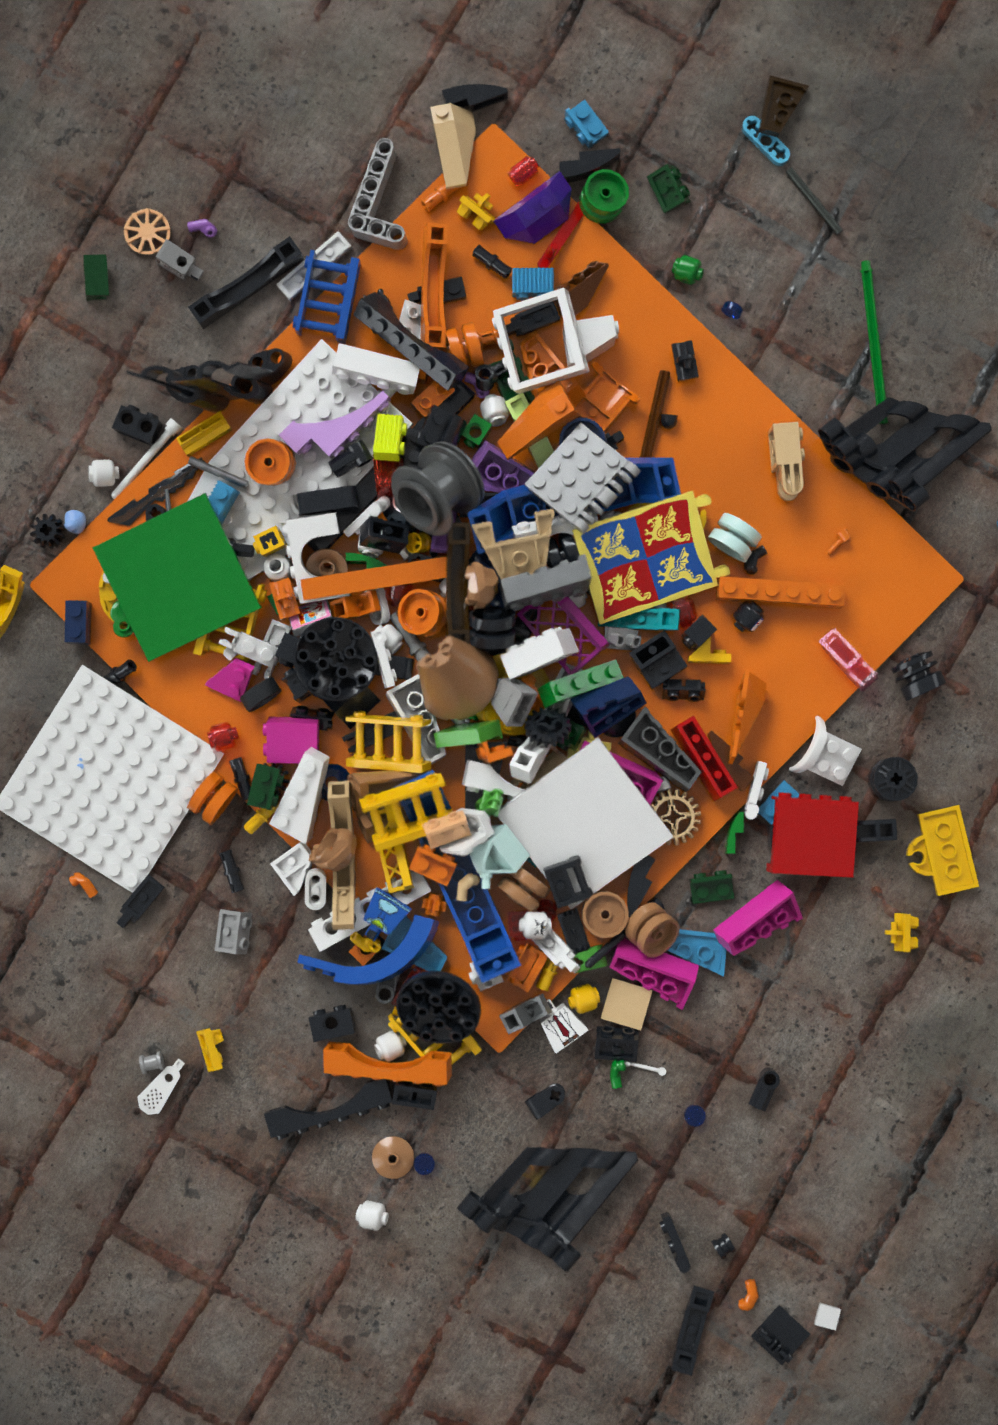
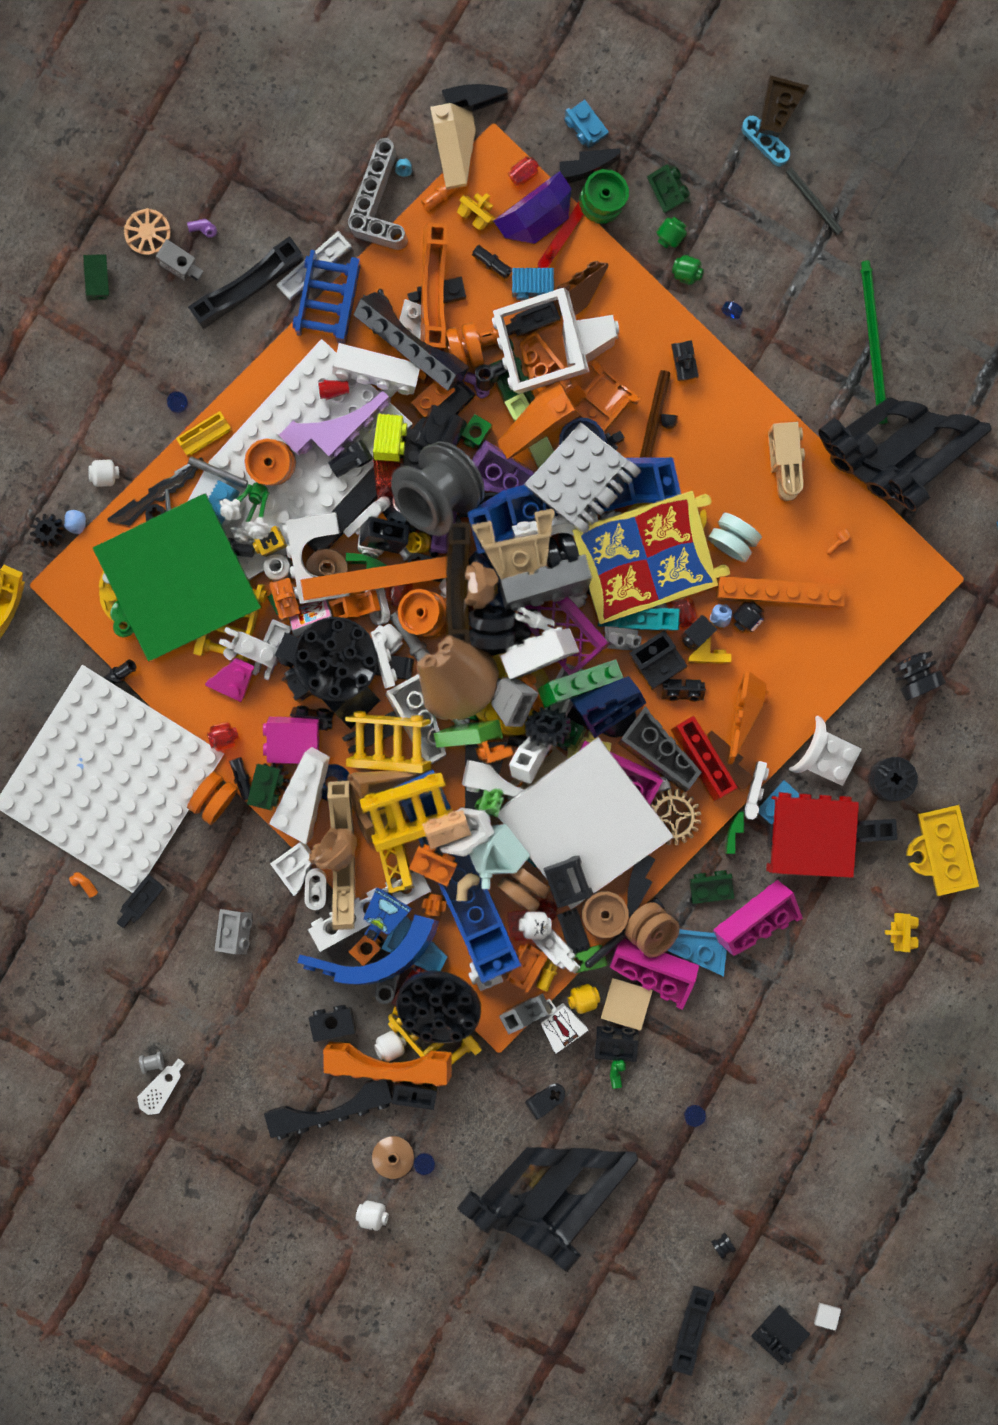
(77, 622): dark blue brick -> none
(135, 429): black brick -> none
(170, 430): white piece -> none
(177, 402): none -> clear blue tile
(197, 388): black panel -> none
(208, 1040): yellow hinge -> none
(231, 871): black pin -> none
(249, 530): none -> white plant
(258, 819): yellow axle -> none
(260, 694): black tyre -> none
(327, 500): black beam -> none
(330, 389): none -> red cone
(365, 944): yellow arm -> none
(399, 167): none -> medium azure hinge
(494, 410): white head -> none
(534, 619): none -> white pin
(661, 1071): white hinge -> none
(671, 232): none -> green head
(675, 1243): black hinge -> none
(721, 615): none -> light blue piece
(751, 563): black arm -> none
(751, 1298): orange arm -> none
(763, 1091): black piece -> none
(848, 659): clear pink slope -> none

